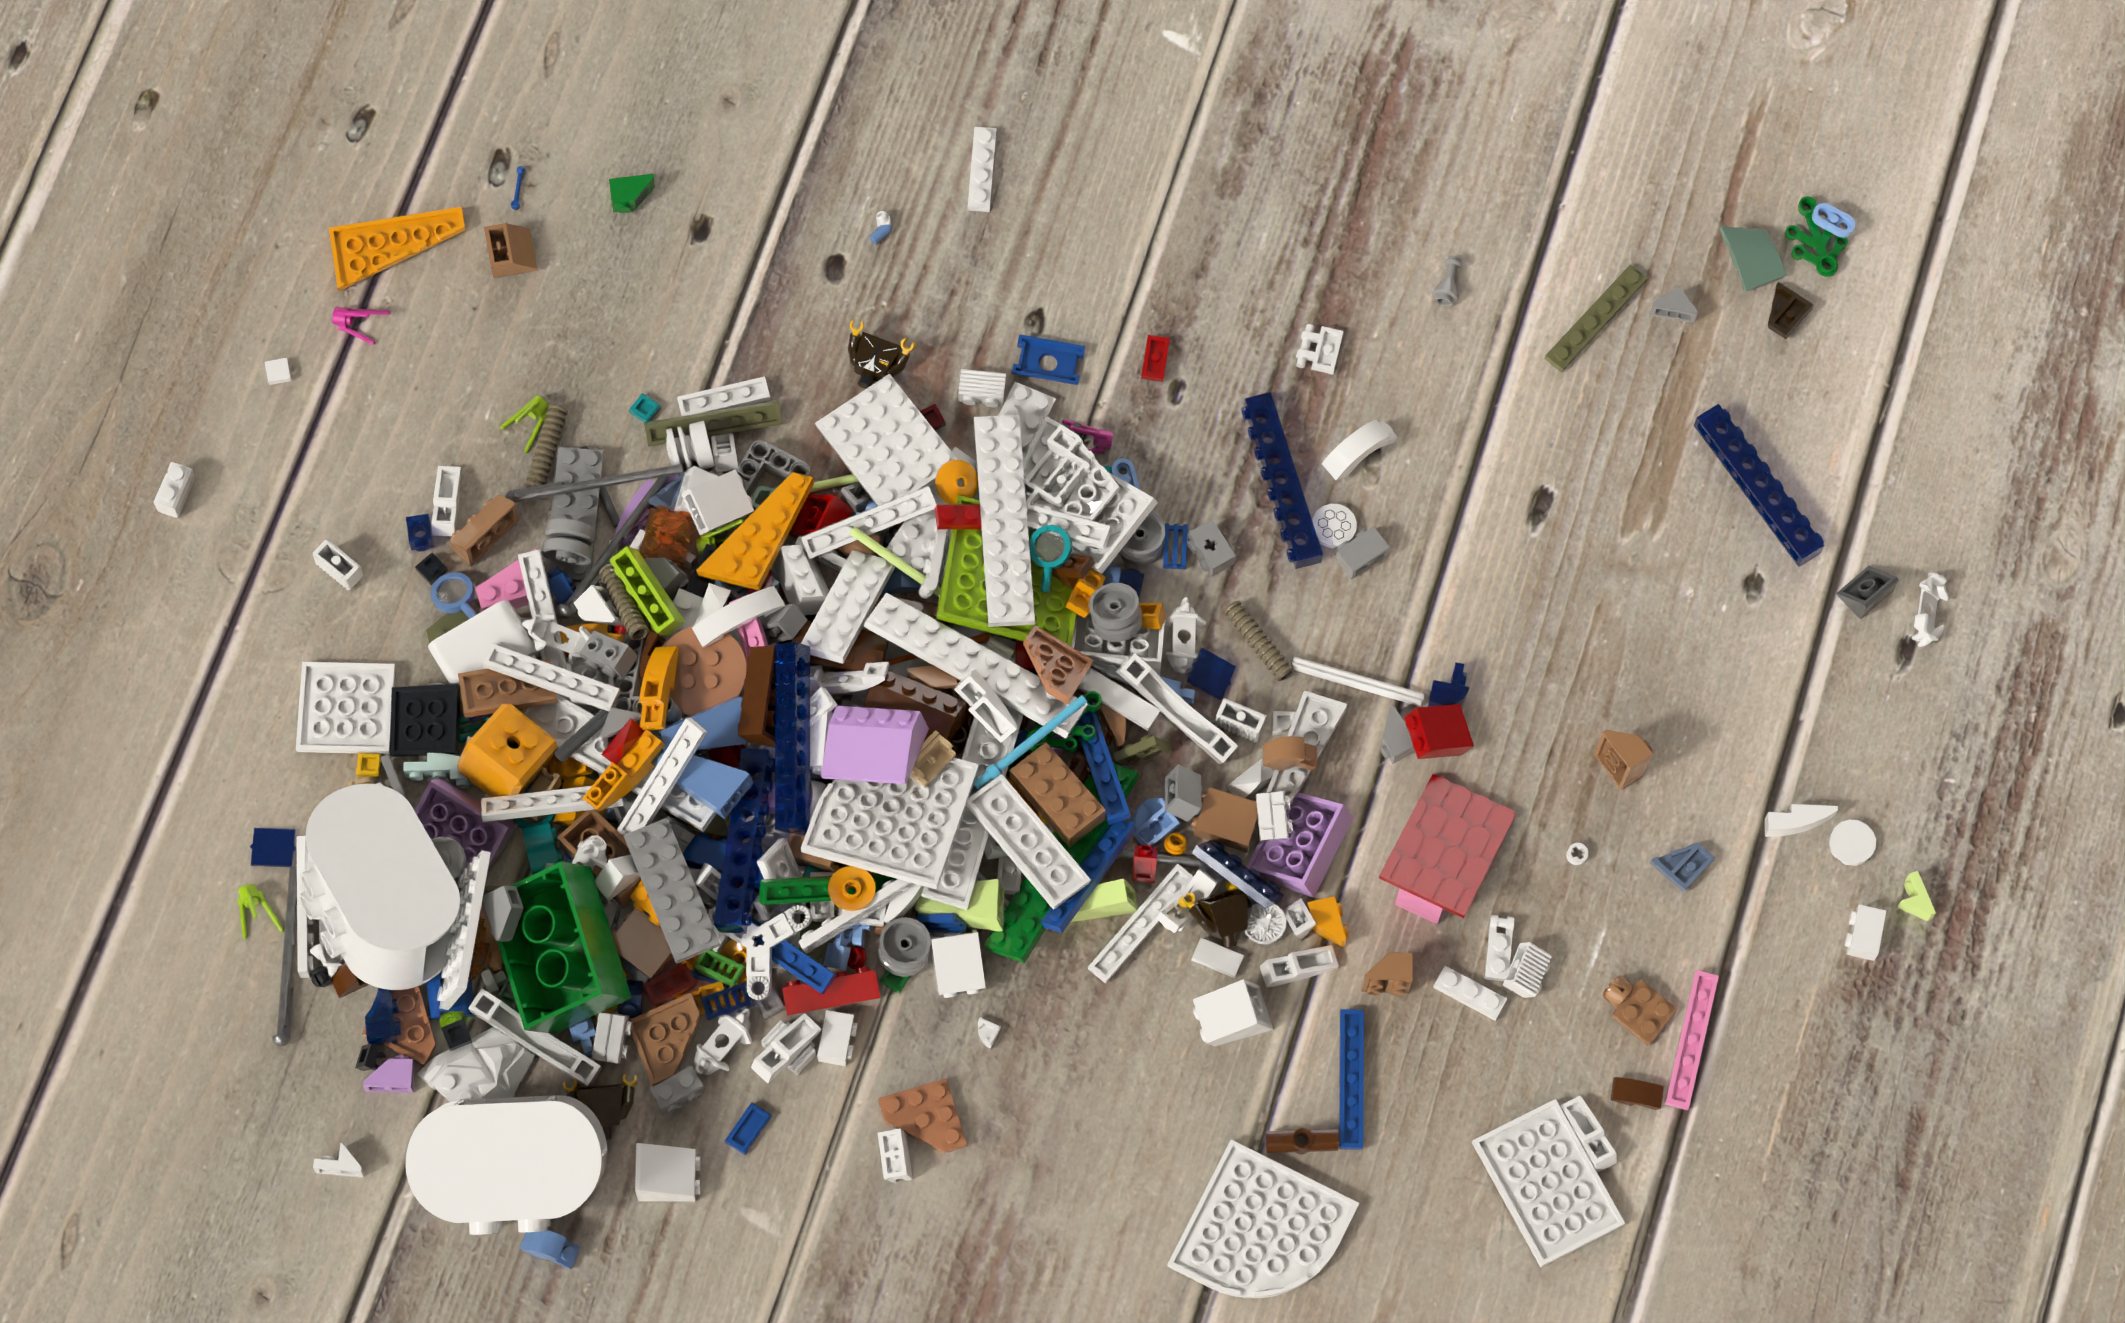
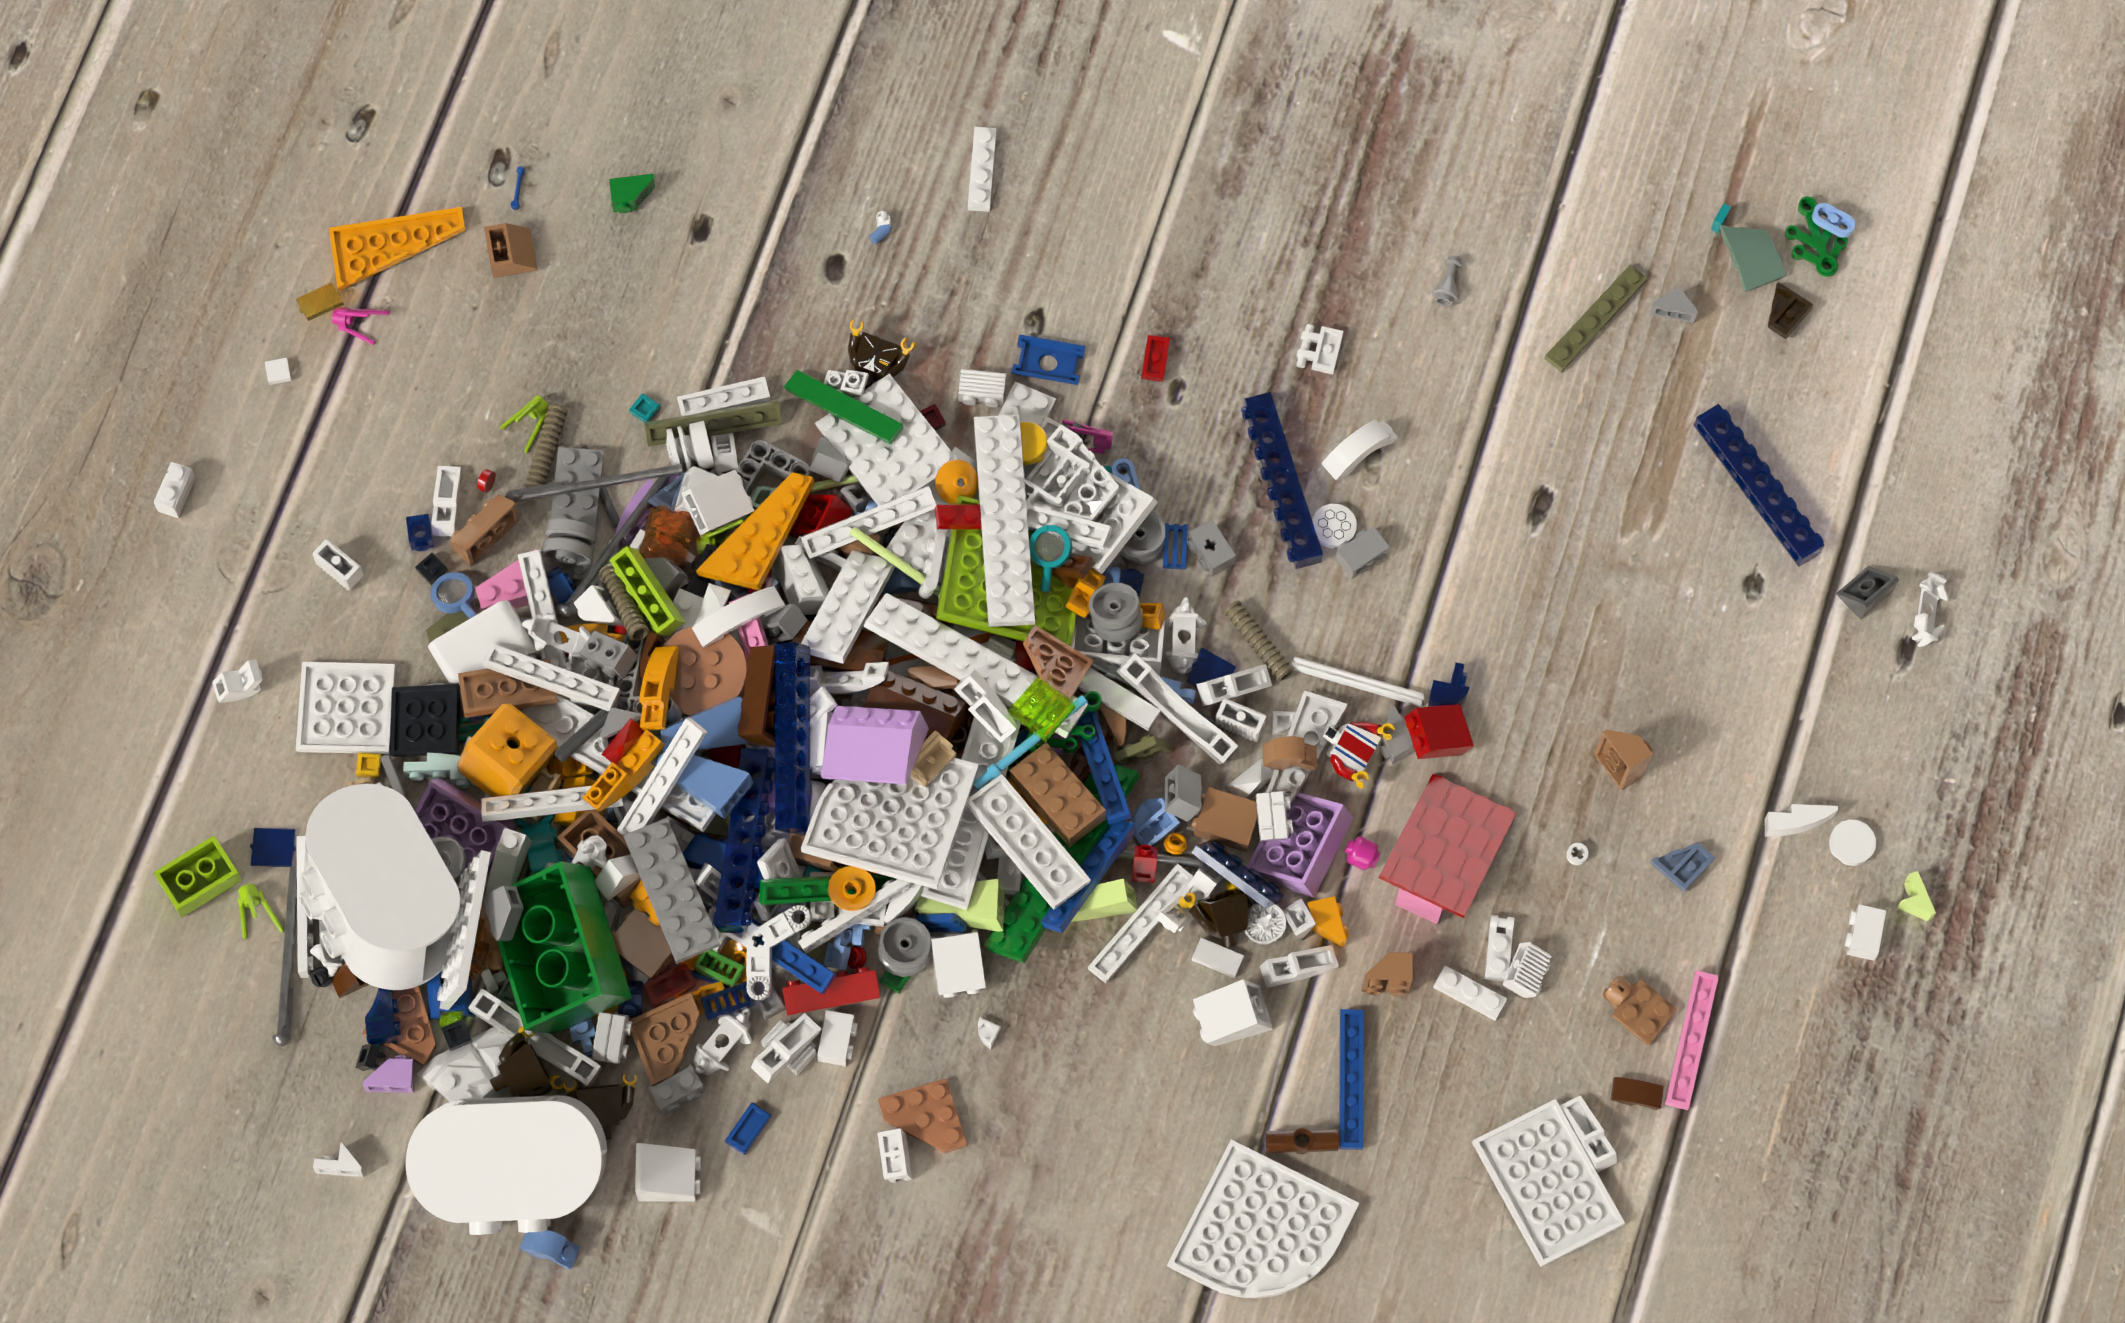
(197, 876): none -> lime brick
(239, 684): none -> white brick
(319, 301): none -> clear yellow piece
(486, 480): none -> red tile
(508, 859): none -> white slope
(522, 1069): none -> dark brown torso
(828, 461): none -> light grey slope
(844, 407): none -> green tile
(850, 383): none -> white slope
(1033, 443): none -> yellow tile
(1041, 709): none -> clear neon green slope
(1234, 685): none -> white slope
(1353, 748): none -> torso
(1362, 853): none -> dark pink head
(1720, 217): none -> teal tile

